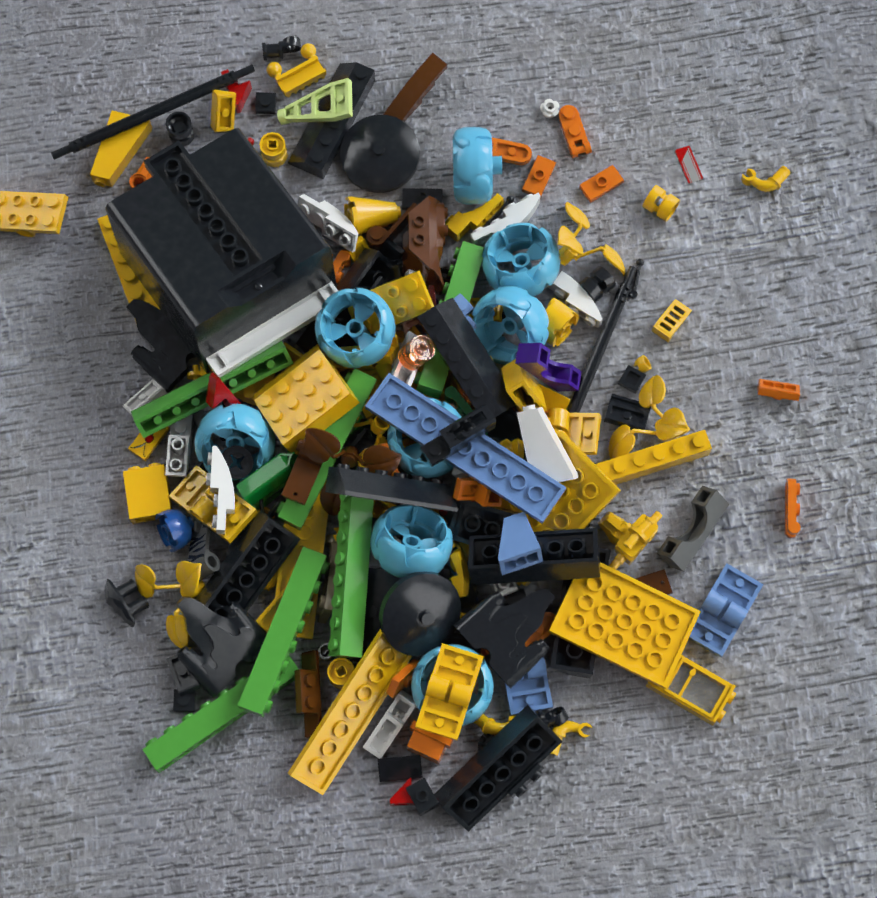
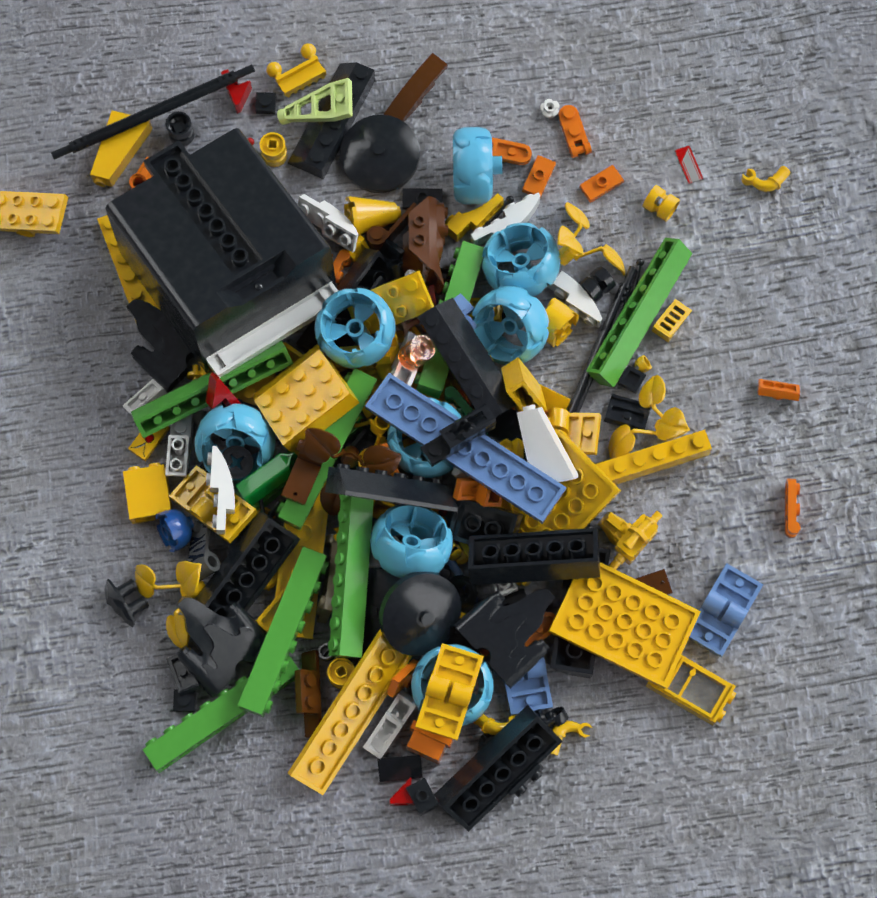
(222, 110): yellow slope -> none
(288, 45): black connector -> none
(460, 581): yellow slope -> none
(518, 545): medium blue slope -> none
(536, 361): dark purple arch -> none
(639, 312): none -> bright green brick
(707, 510): dark grey arch -> none

